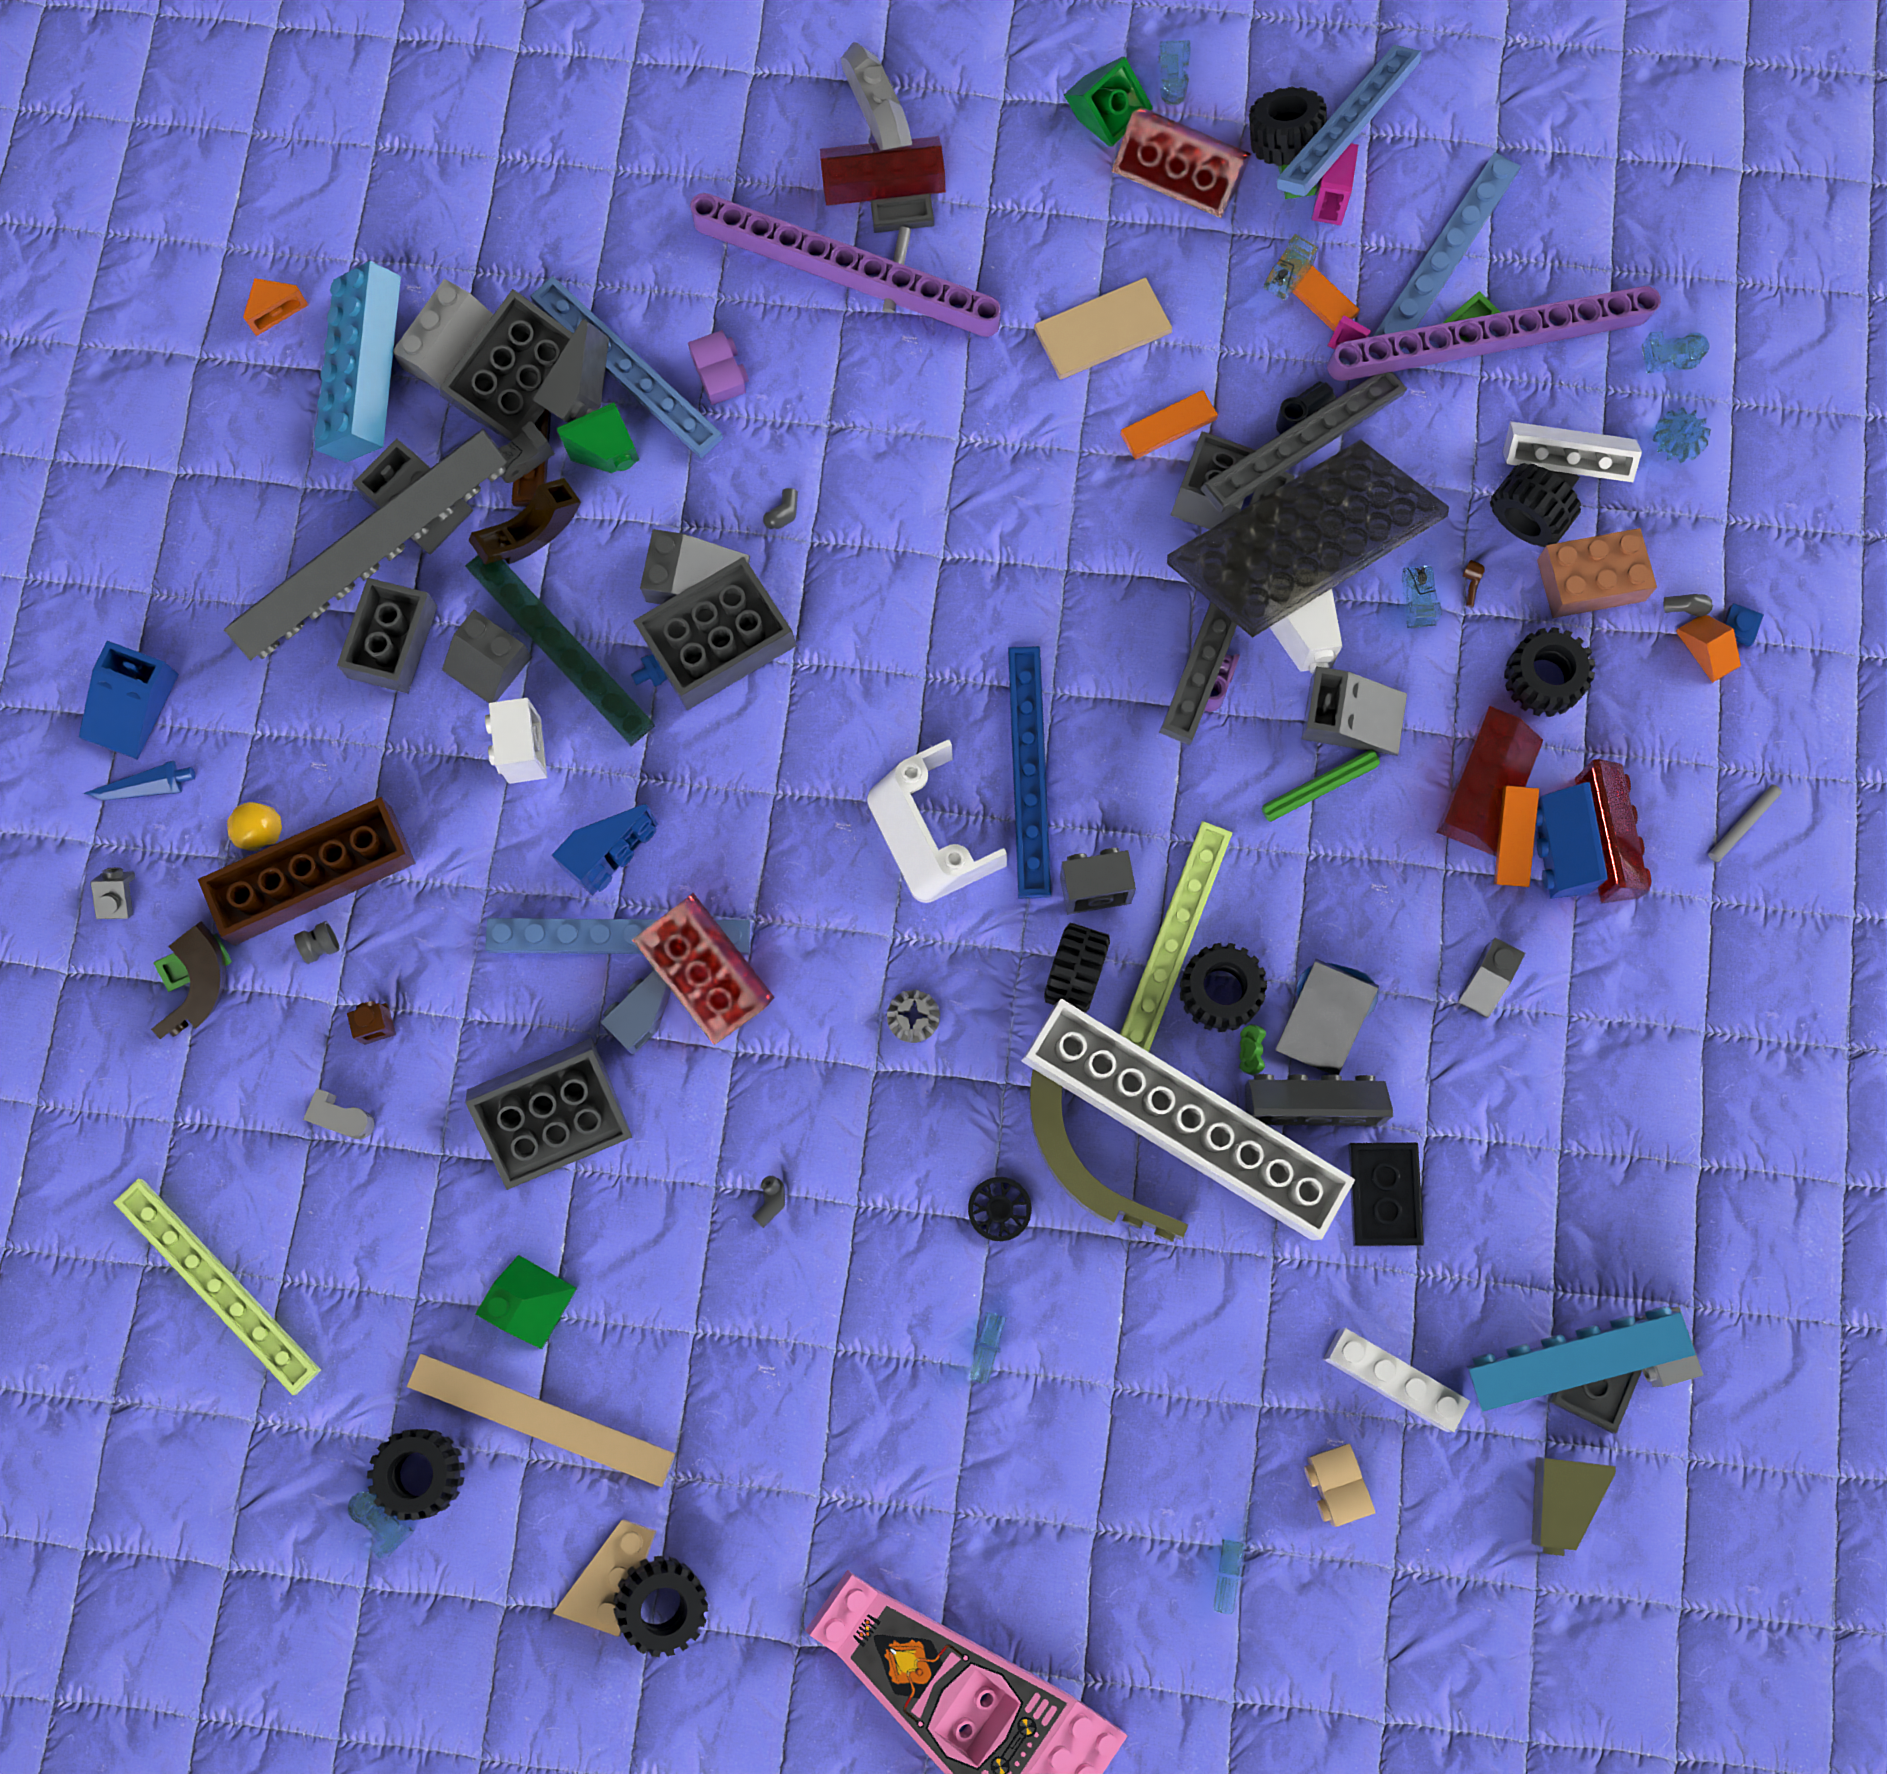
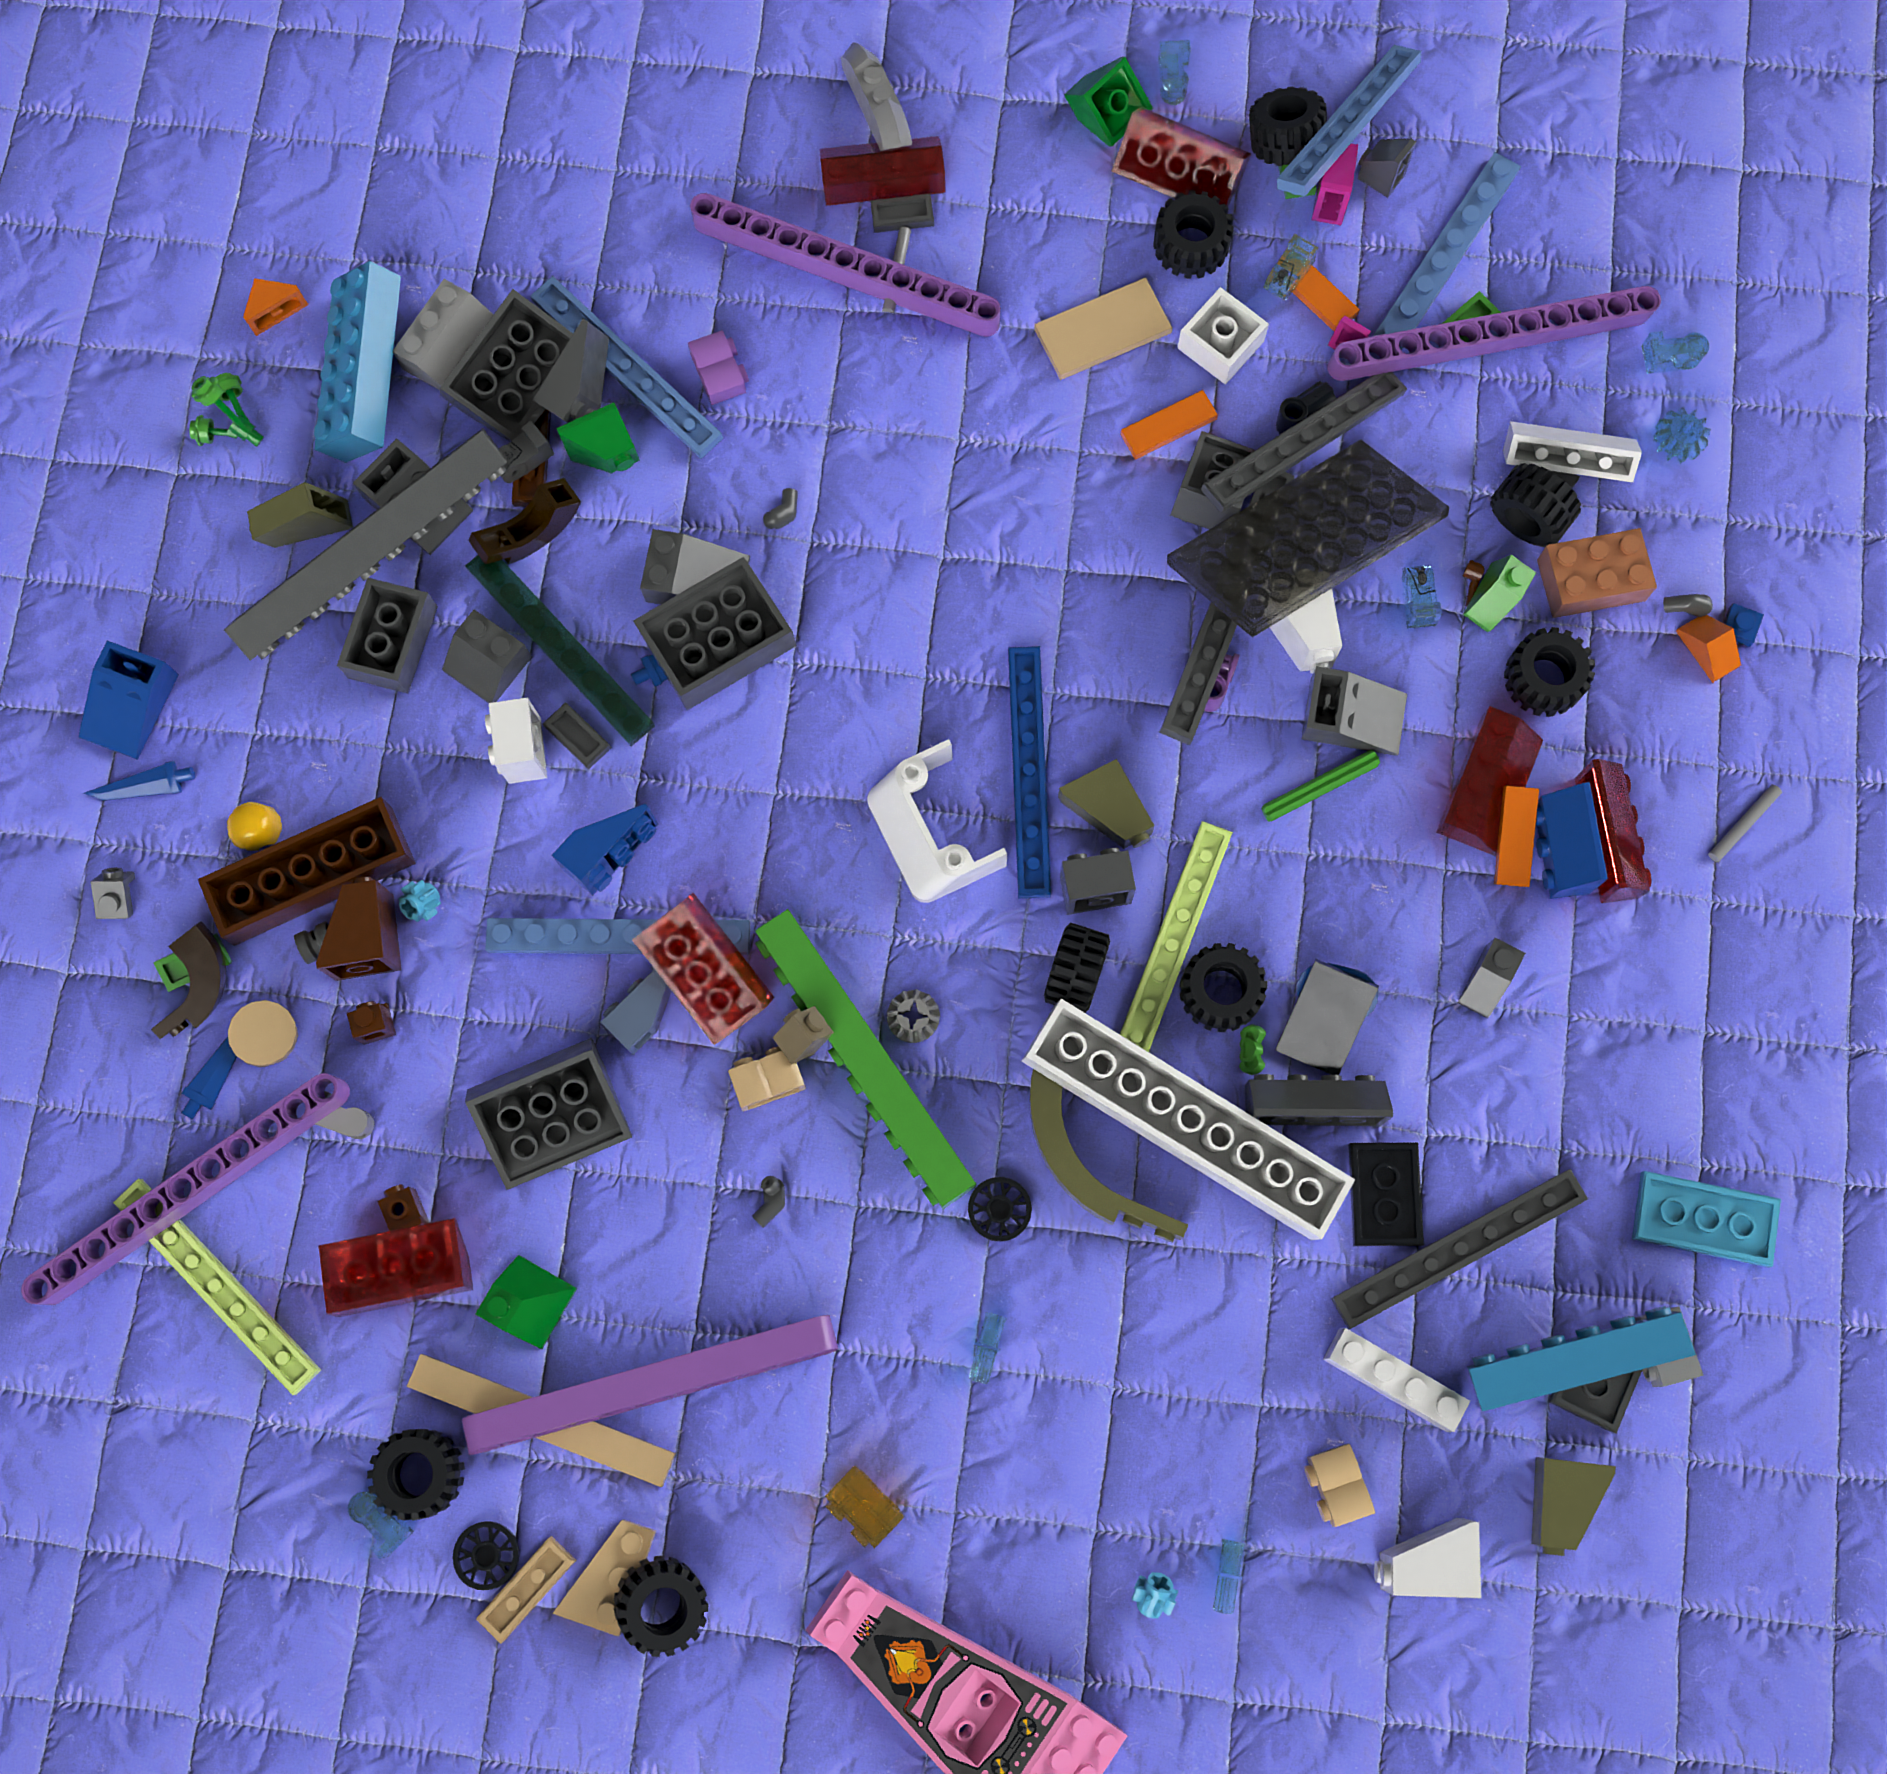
(171, 1191): none -> medium lavender beam
(209, 1080): none -> blue bar
(213, 390): none -> plant
(262, 1033): none -> tan tile
(299, 516): none -> olive slope
(361, 933): none -> reddish brown slope
(394, 1268): none -> clear red slope
(413, 1210): none -> reddish brown brick
(419, 901): none -> medium azure gear
(486, 1555): none -> black wheel
(526, 1589): none -> tan tile
(577, 736): none -> dark grey tile
(649, 1384): none -> medium lavender beam
(765, 1079): none -> tan brick
(802, 1034): none -> dark tan brick
(864, 1507): none -> clear yellow brick
(866, 1061): none -> bright green brick
(1109, 805): none -> olive slope
(1154, 1595): none -> medium azure gear
(1199, 213): none -> black tyre
(1222, 335): none -> white brick
(1386, 164): none -> dark grey slope
(1434, 1563): none -> white slope
(1459, 1249): none -> dark grey plate
(1499, 592): none -> bright green slope
(1706, 1219): none -> medium azure tile

